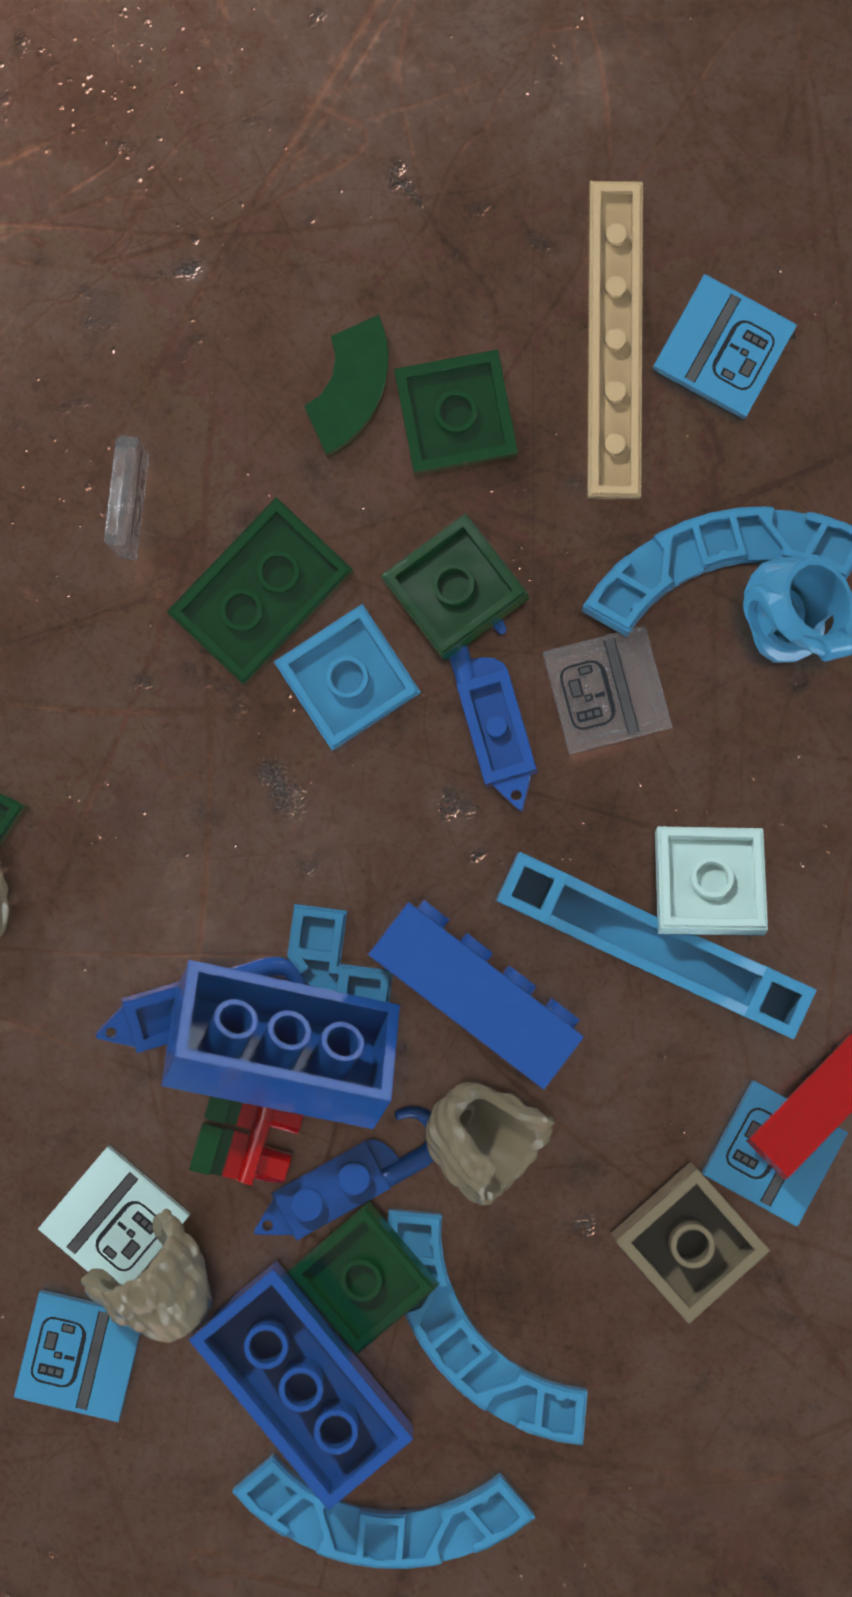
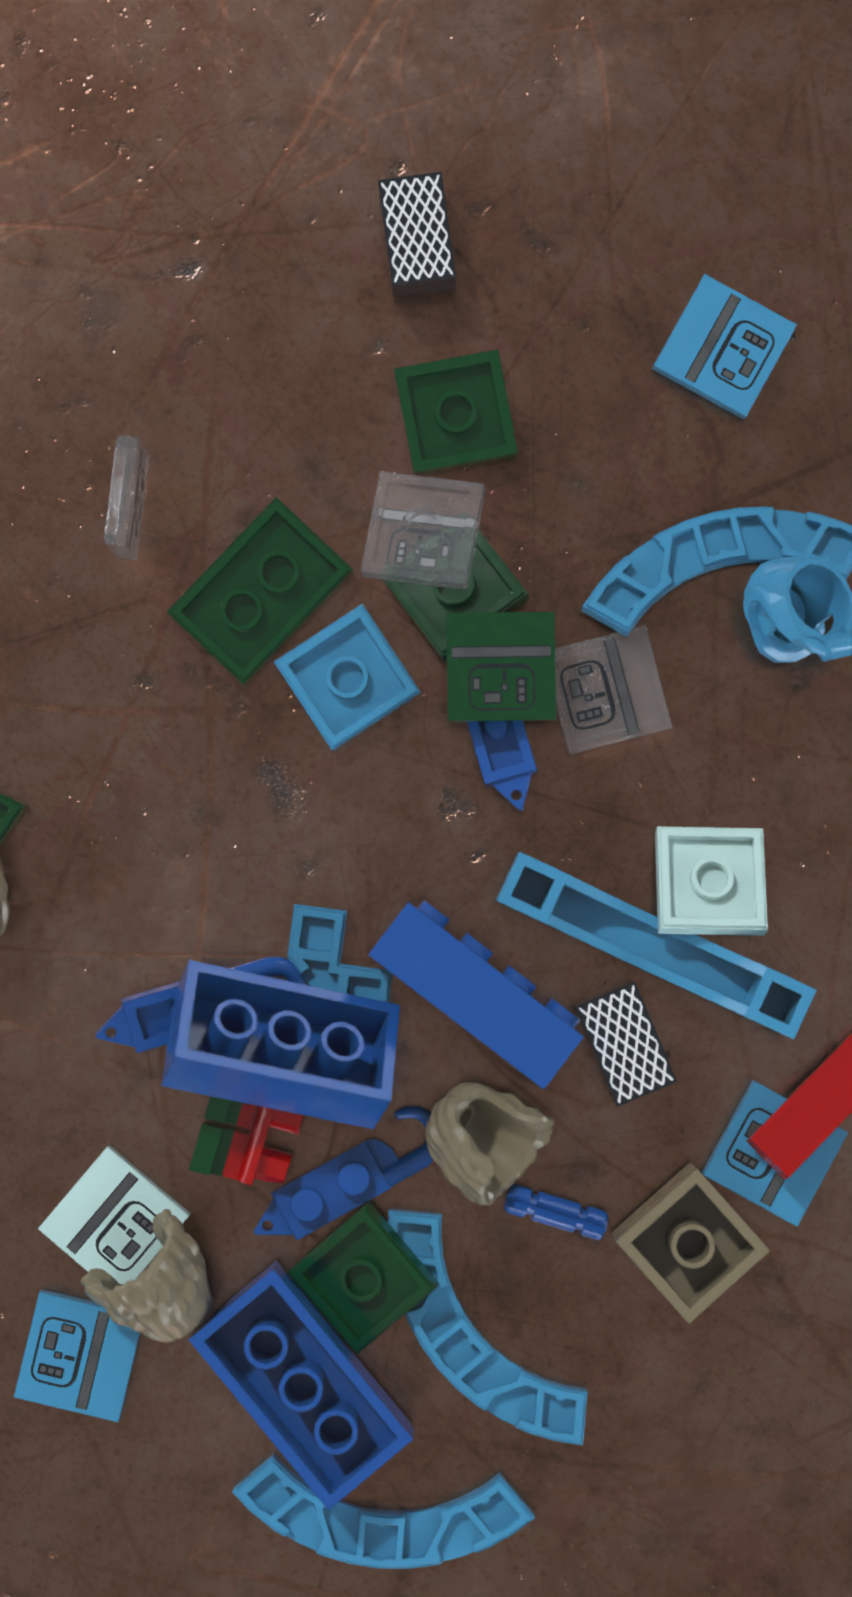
(355, 385): dark green tile -> none
(417, 234): none -> black panel
(423, 530): none -> clear tile
(501, 666): none -> dark green tile
(556, 1212): none -> blue axle
(615, 340): tan tile -> none
(625, 1043): none -> black panel

